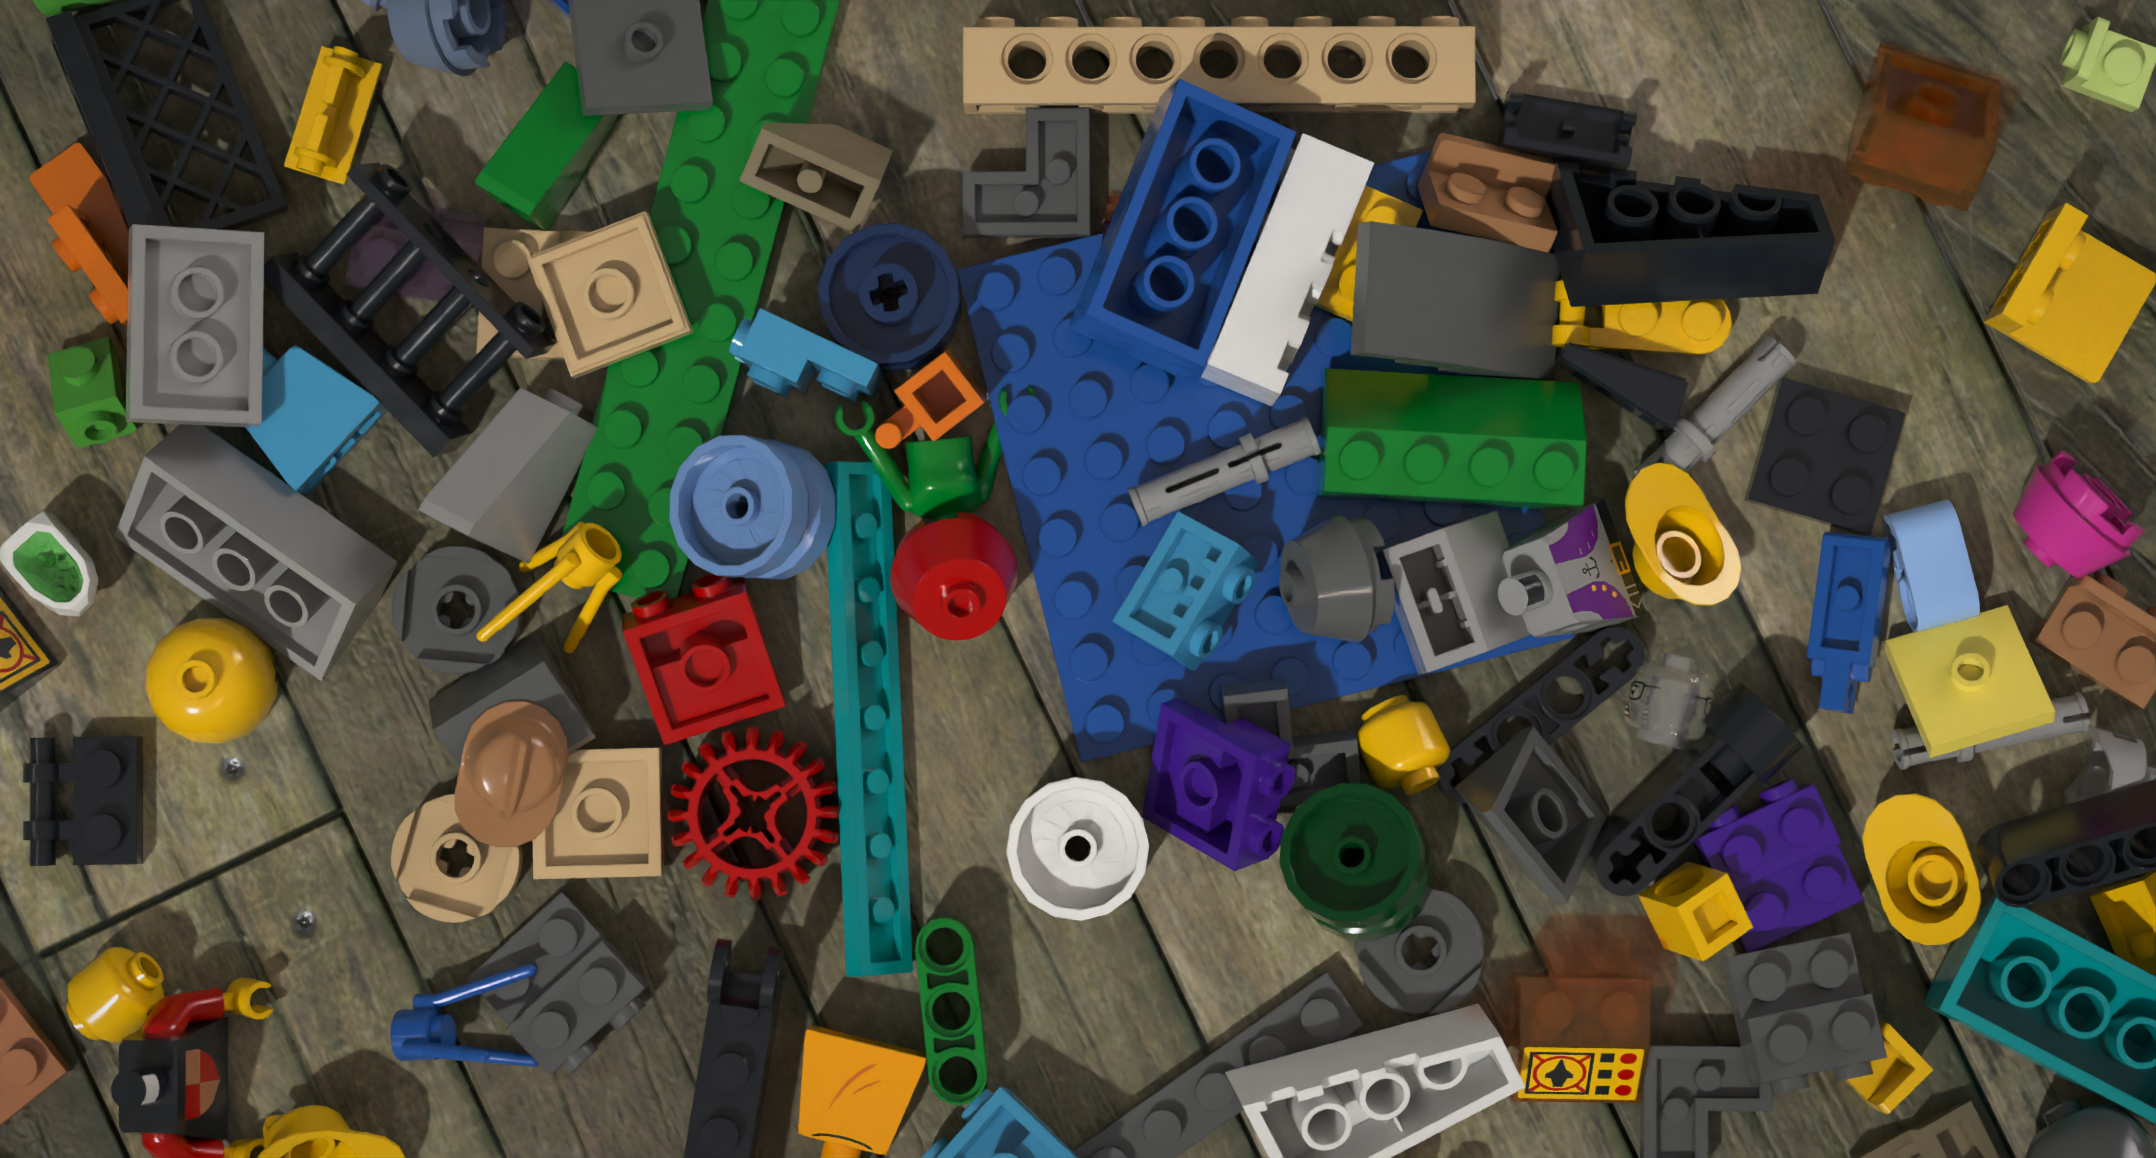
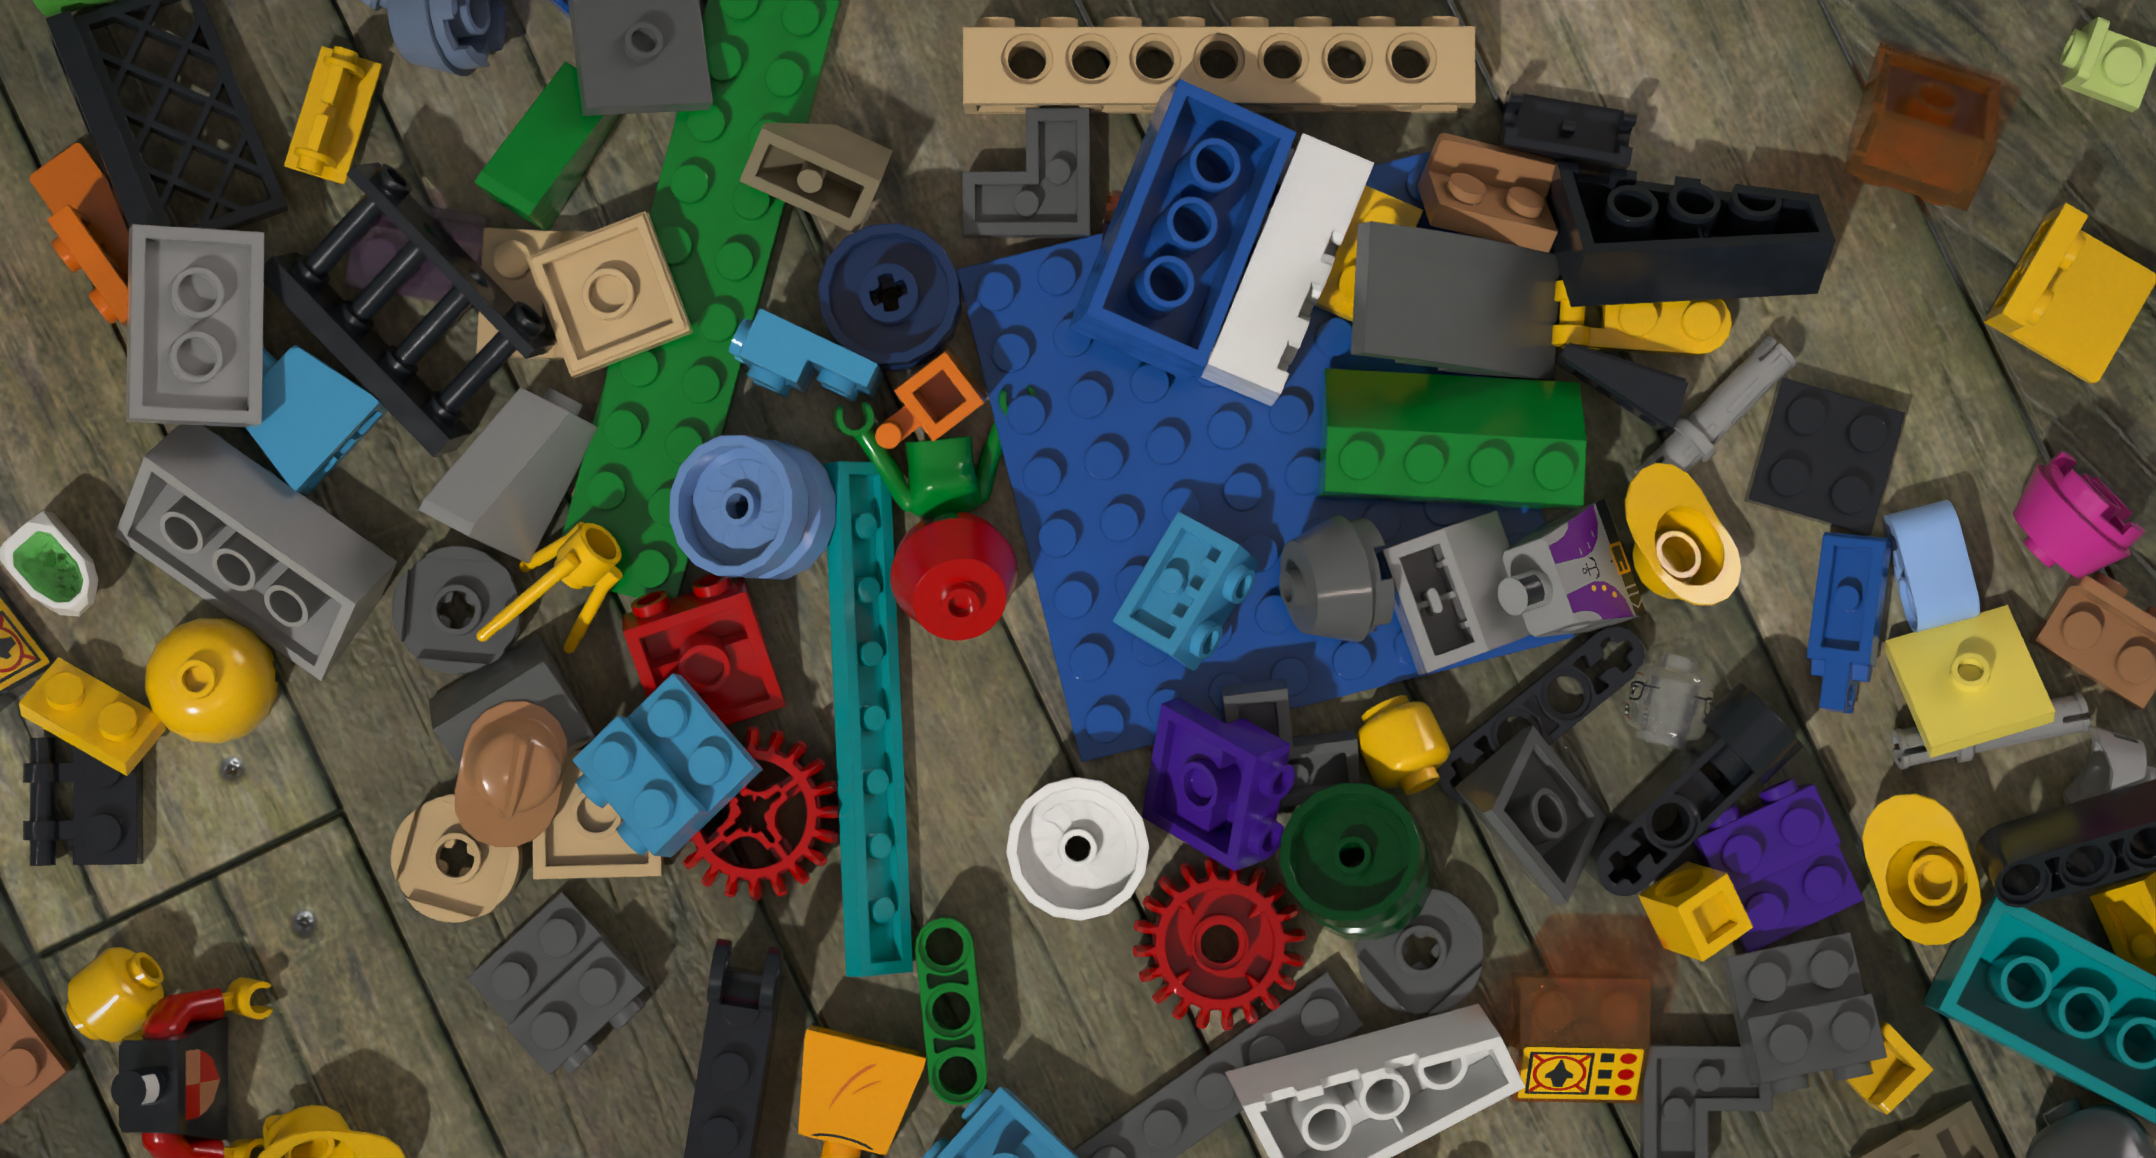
(89, 392): bright green bracket -> none
(92, 716): none -> yellow plate
(431, 1035): blue plant -> none
(665, 768): none -> dark azure plate
(1225, 470): light grey pin -> none
(1225, 982): none -> red gear

